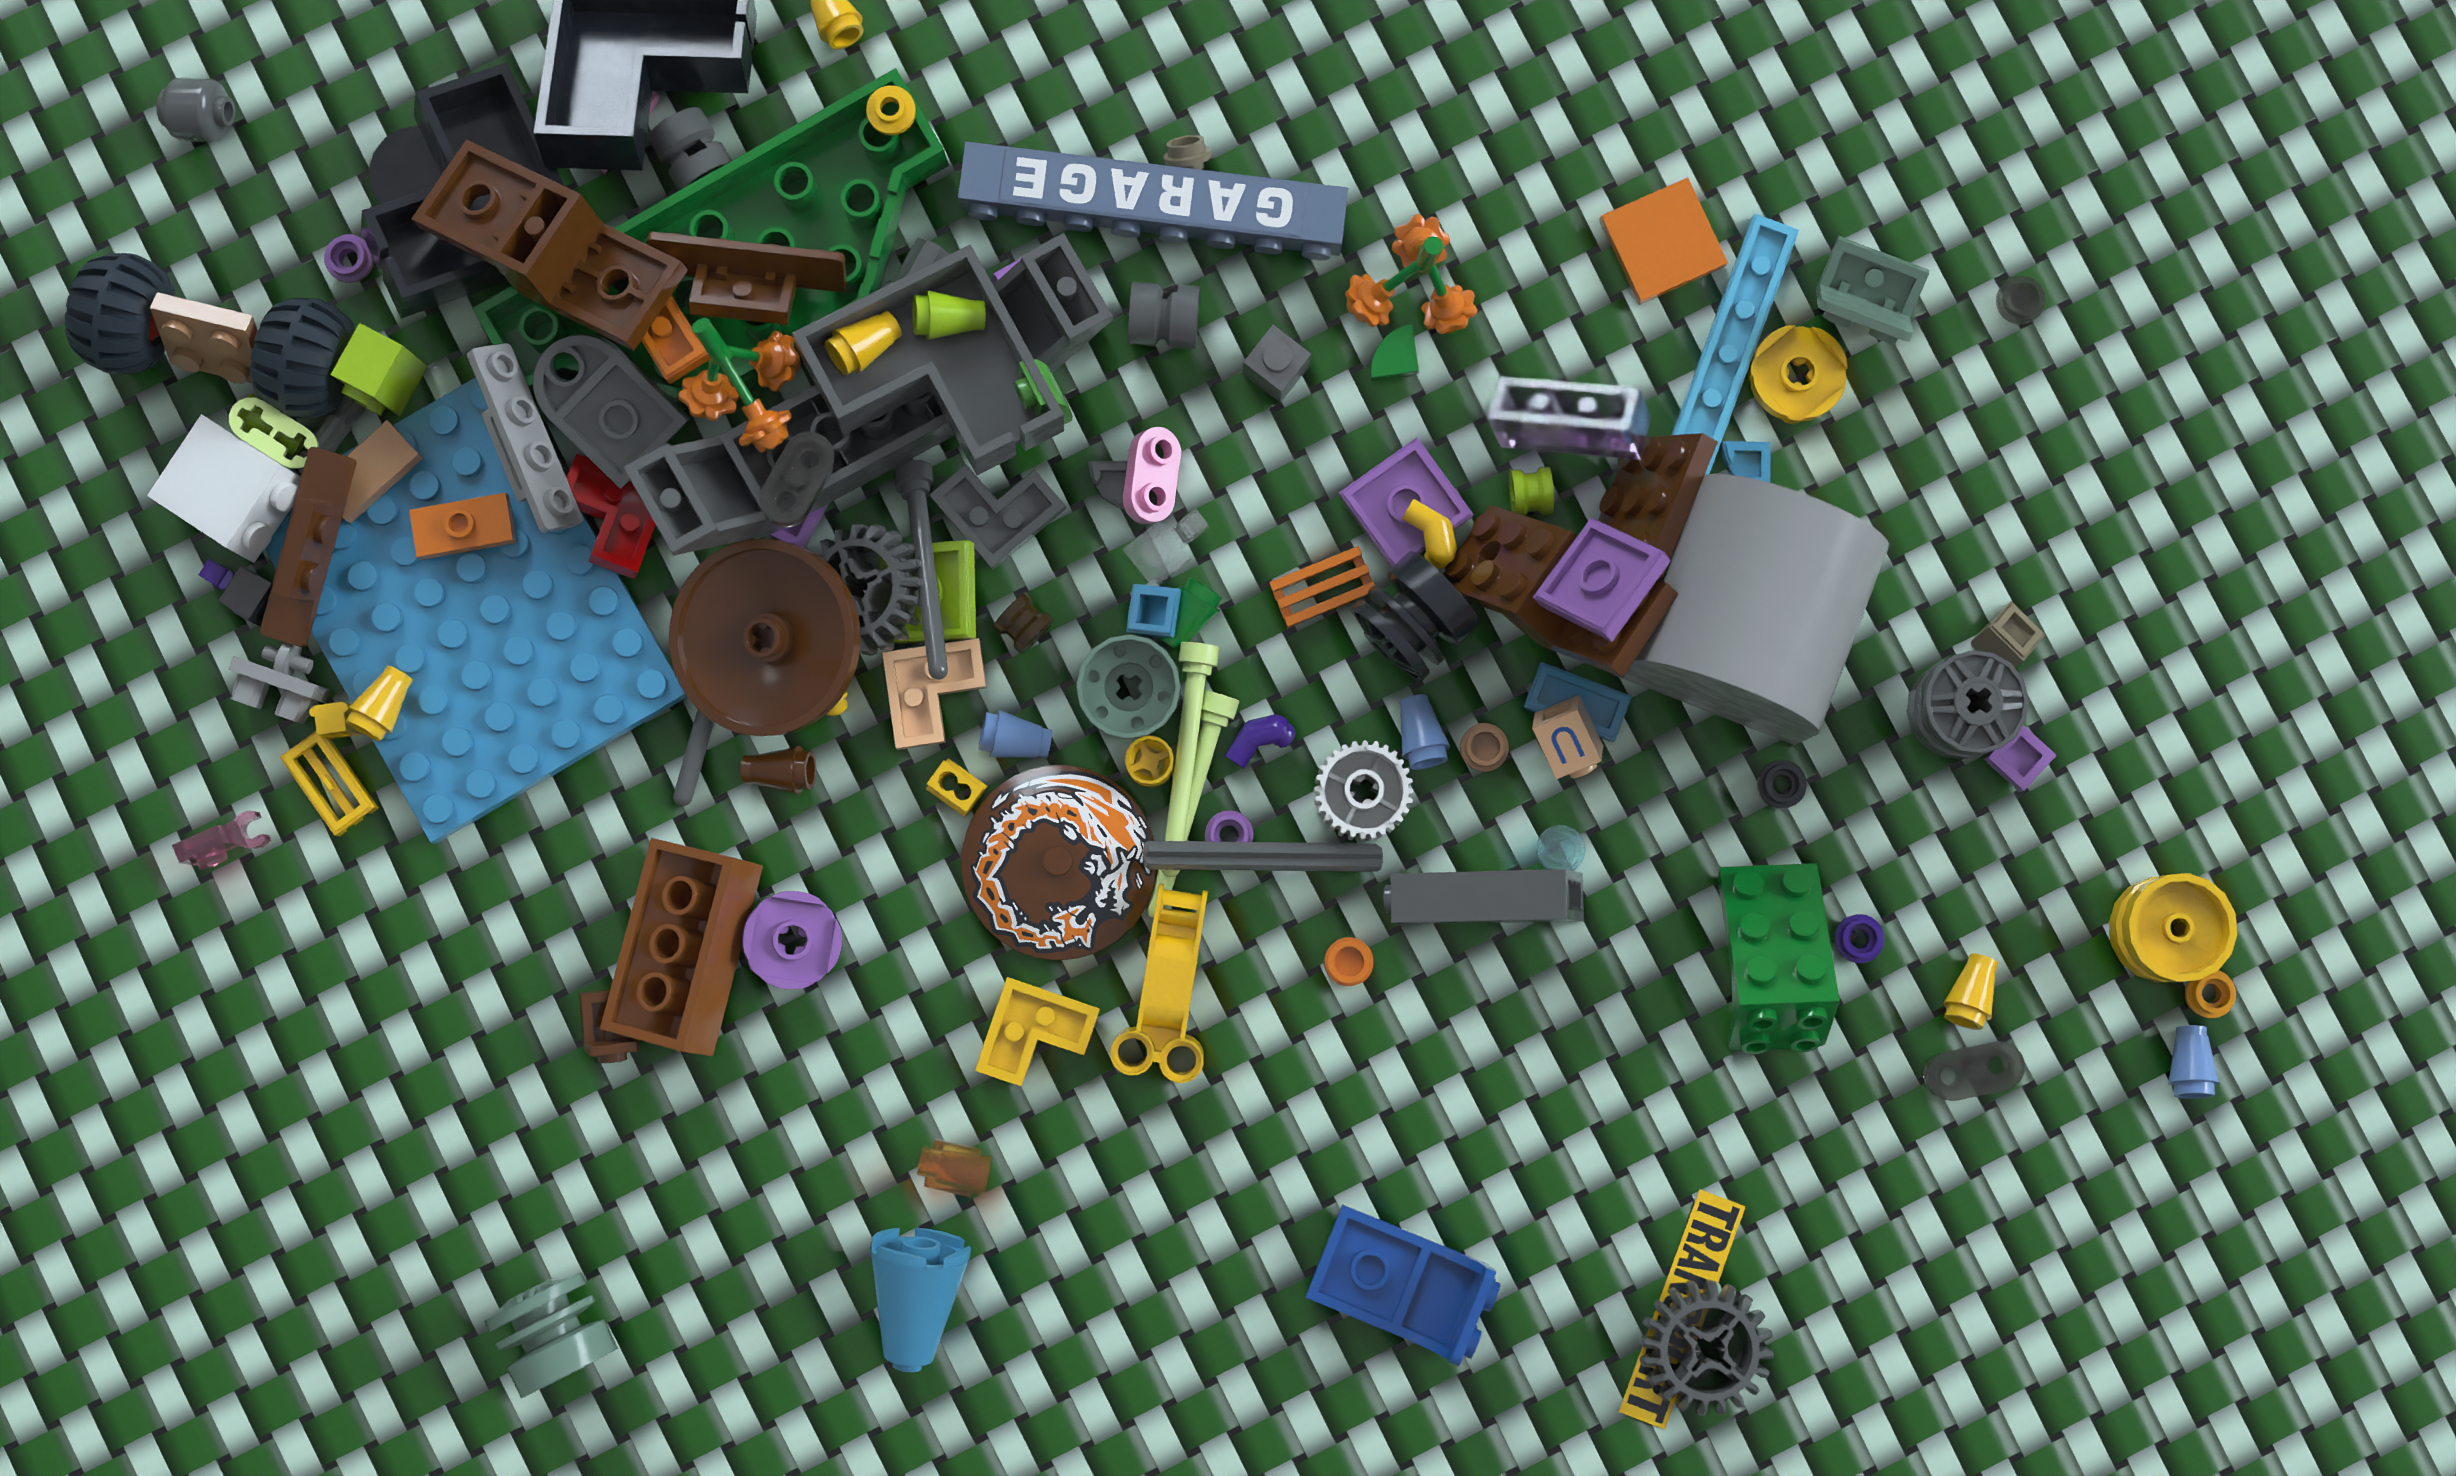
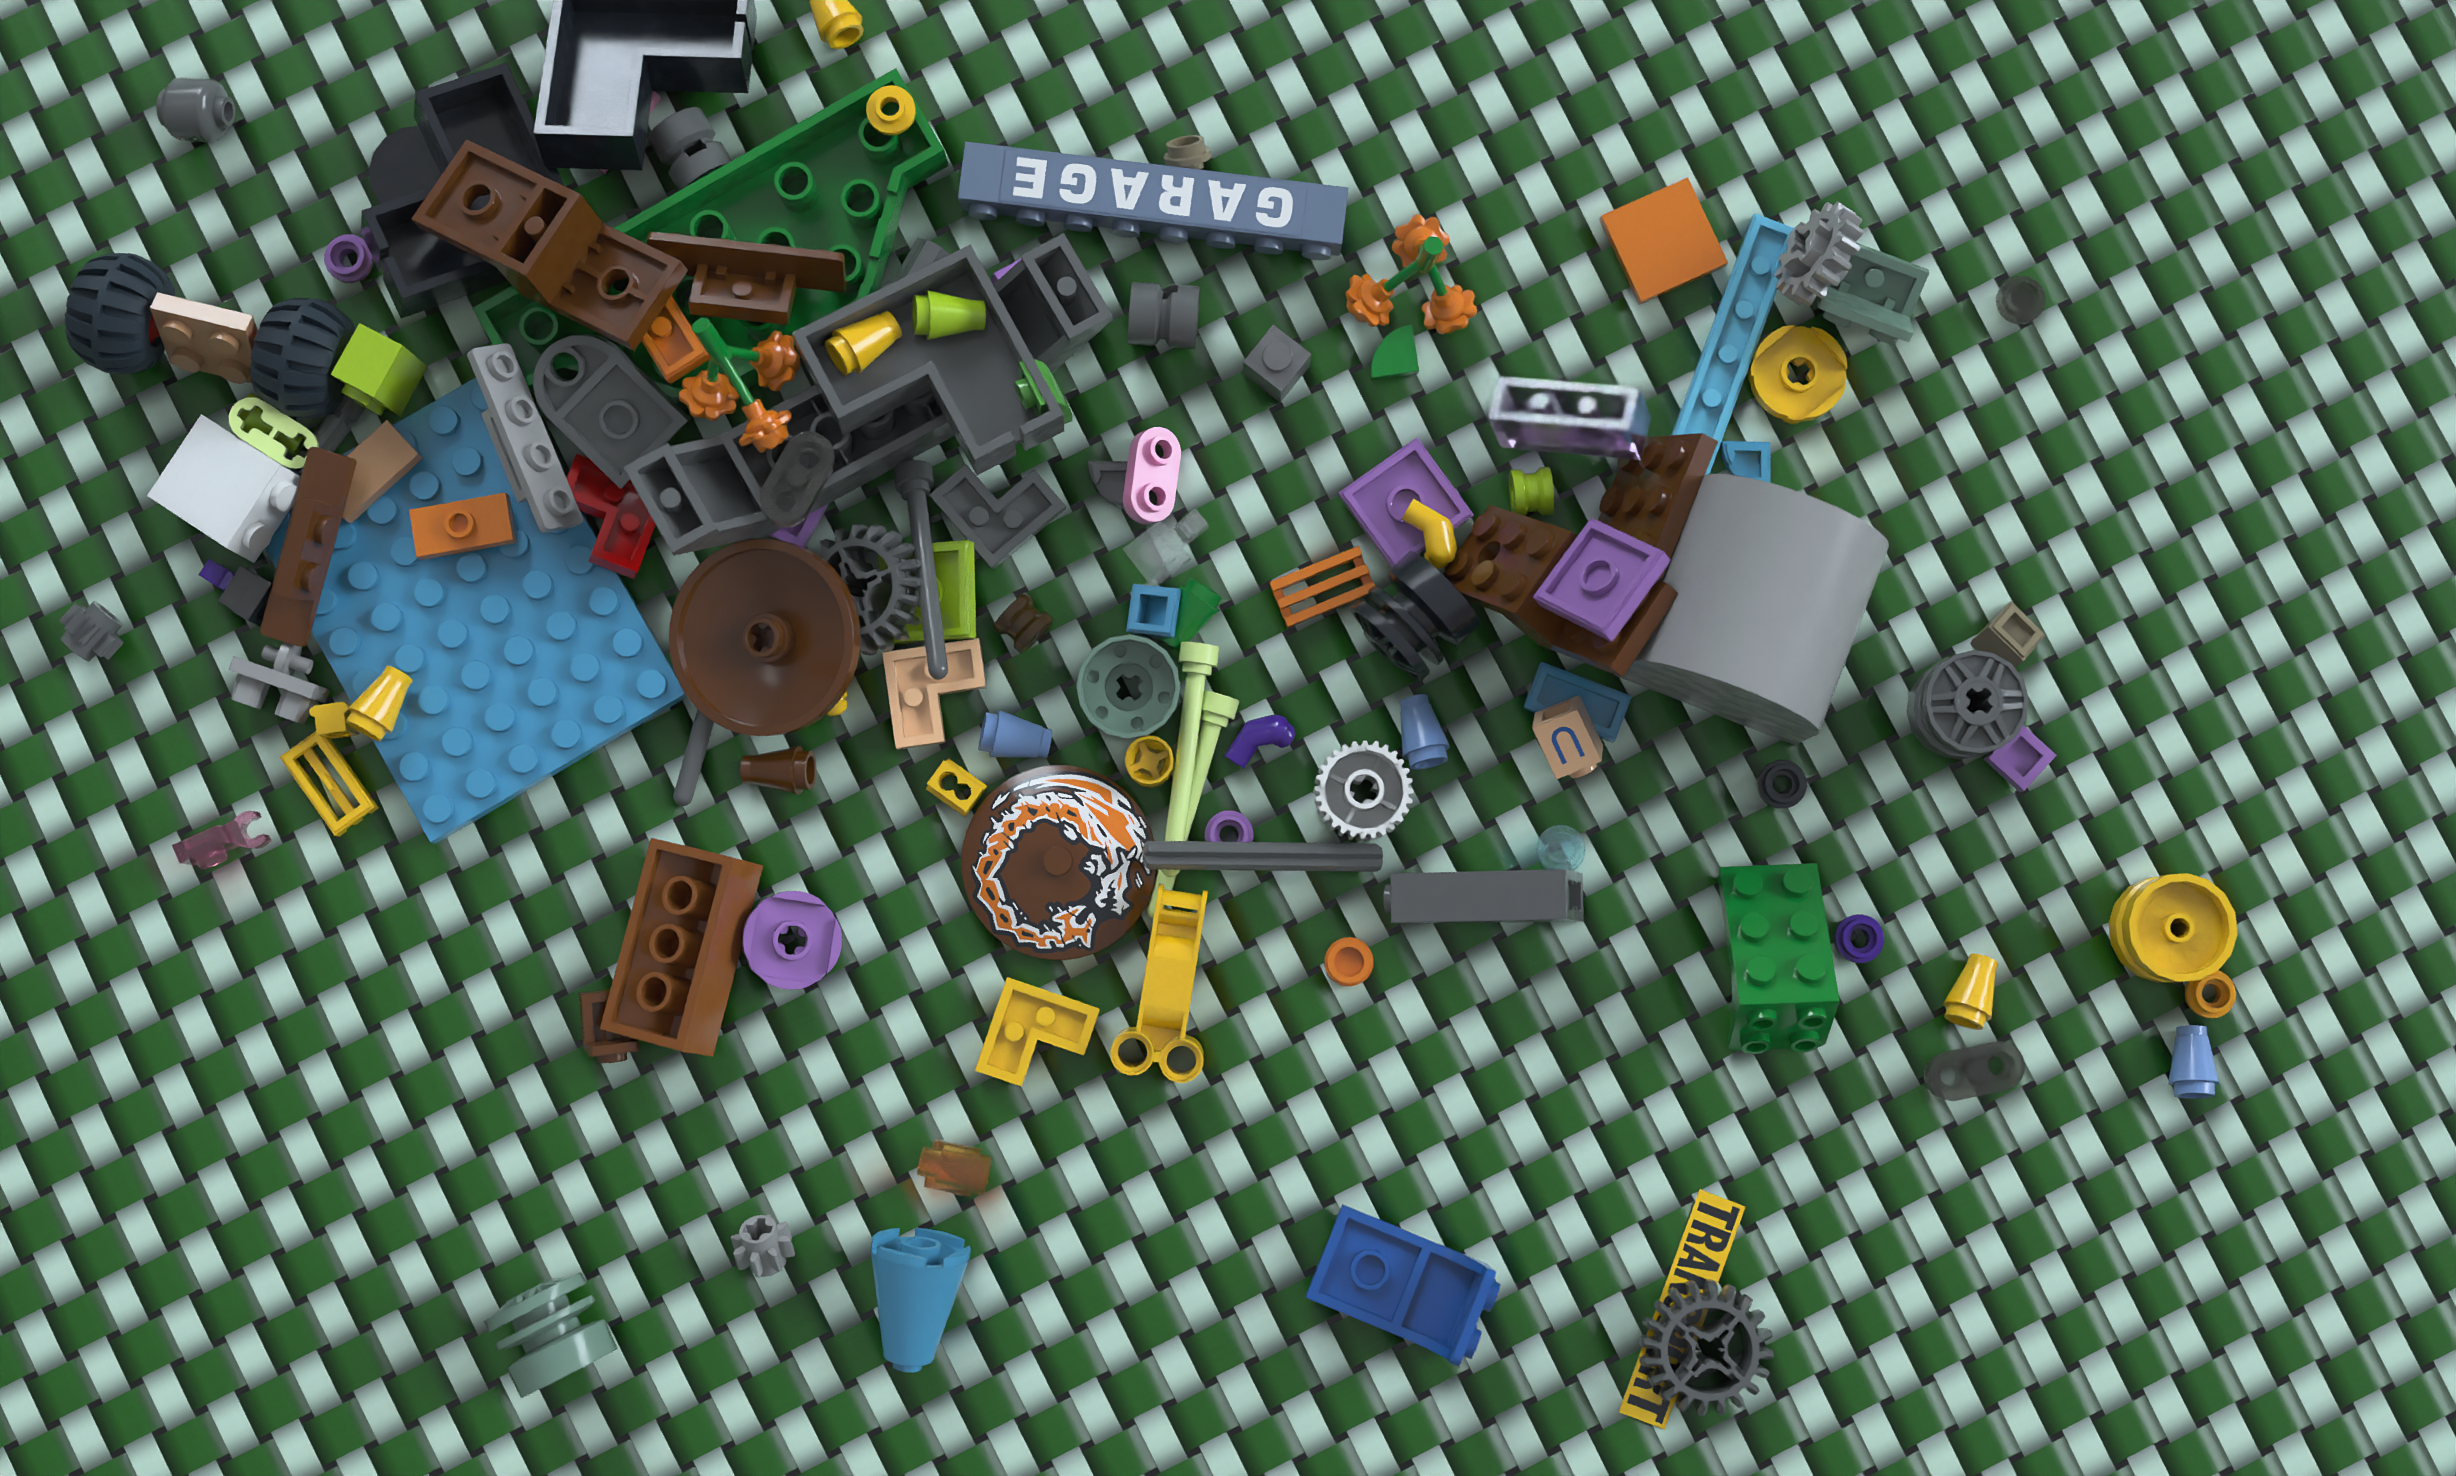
(91, 631): none -> dark grey gear
(762, 1245): none -> light grey gear
(1484, 747): medium nougat plate -> none
(1818, 253): none -> light grey gear

